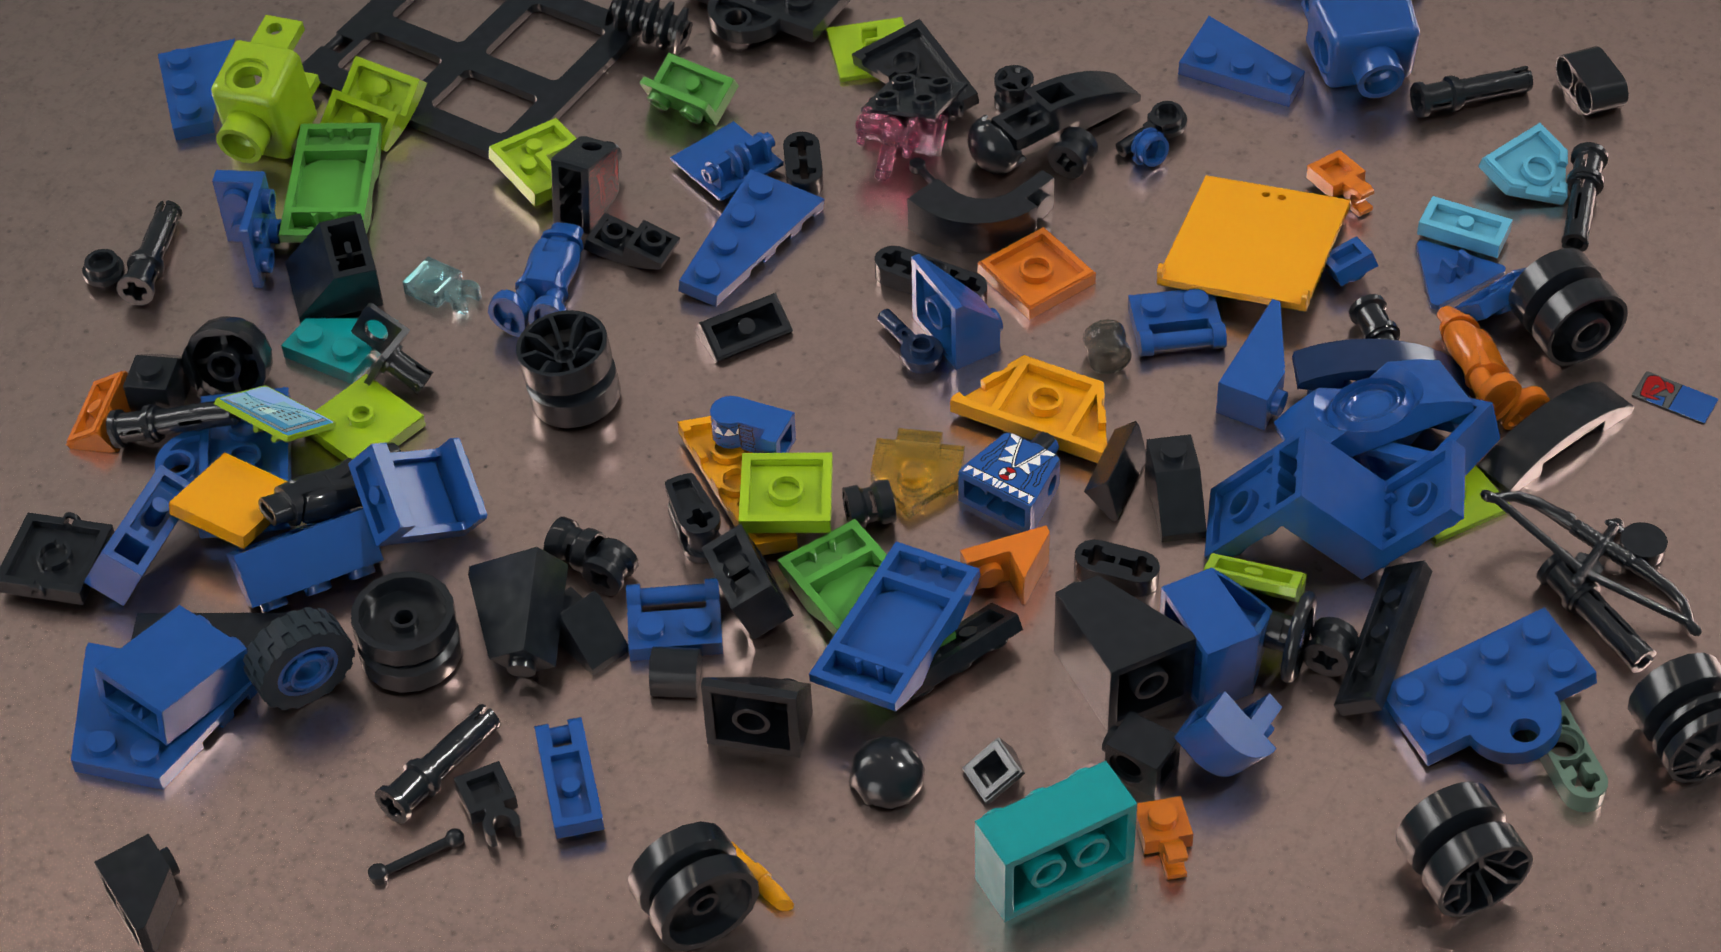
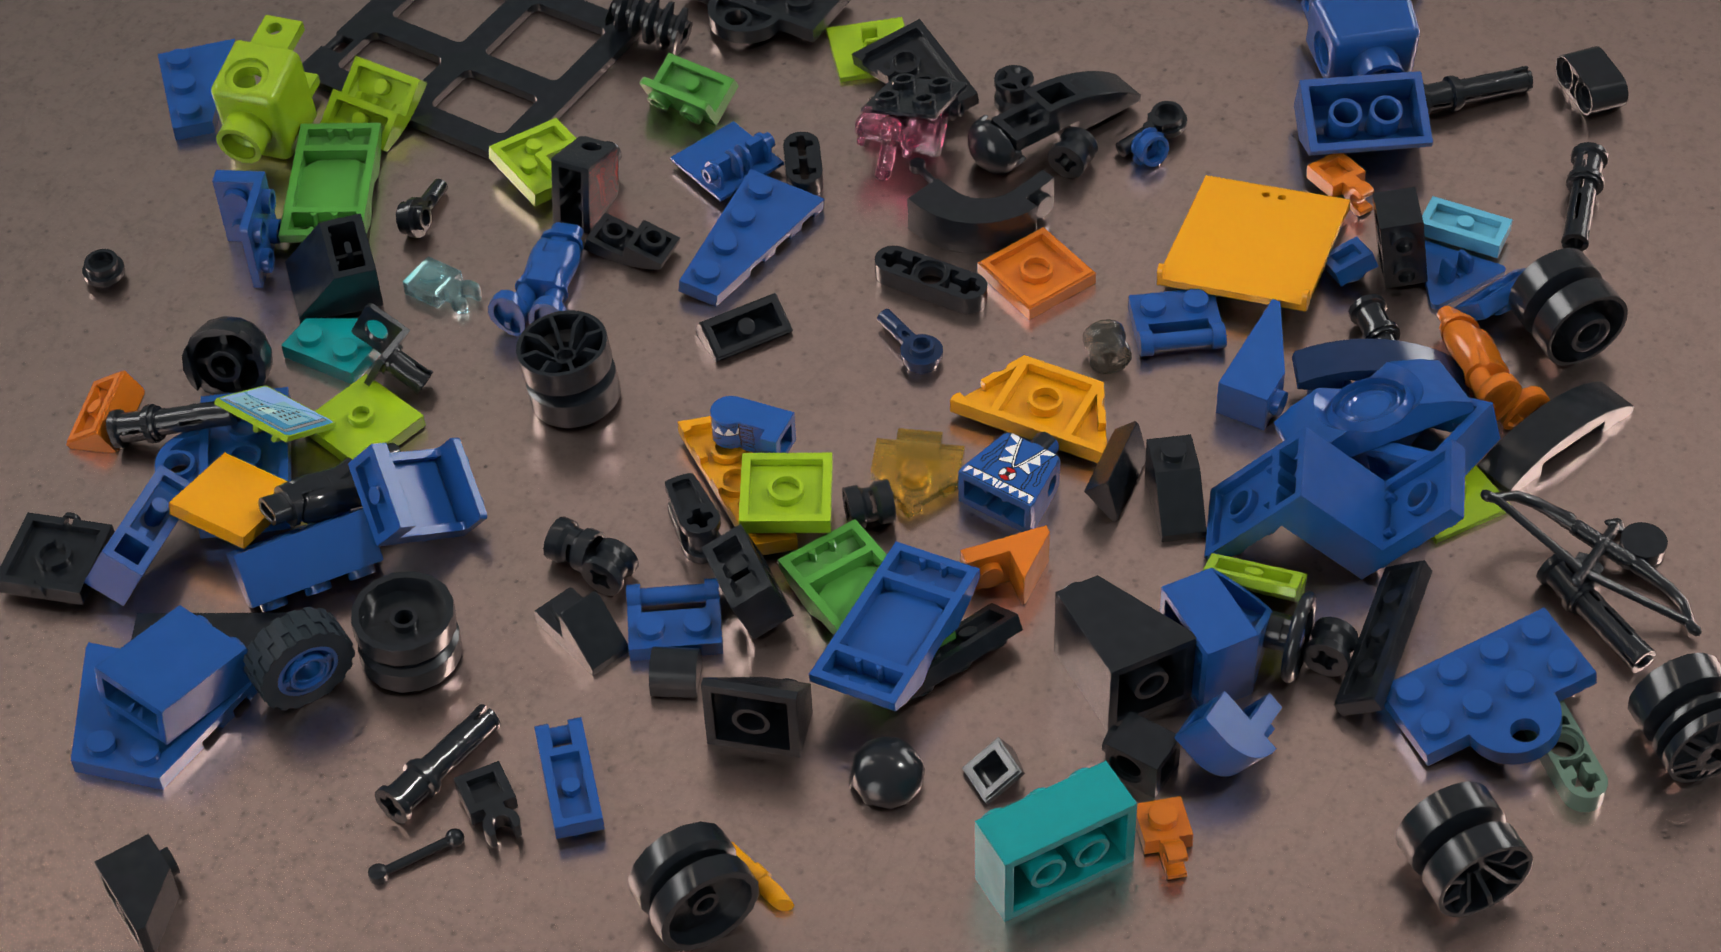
(147, 262): black pin -> none
(156, 381): black slope -> none
(415, 214): none -> black plate
(520, 608): black slope -> none
(953, 314): blue slope -> none
(1118, 566): black beam -> none
(1239, 64): blue wing -> none
(1362, 113): none -> blue slope
(1400, 237): none -> black brick
(1530, 167): medium azure plate -> none
(1675, 397): sticker -> none

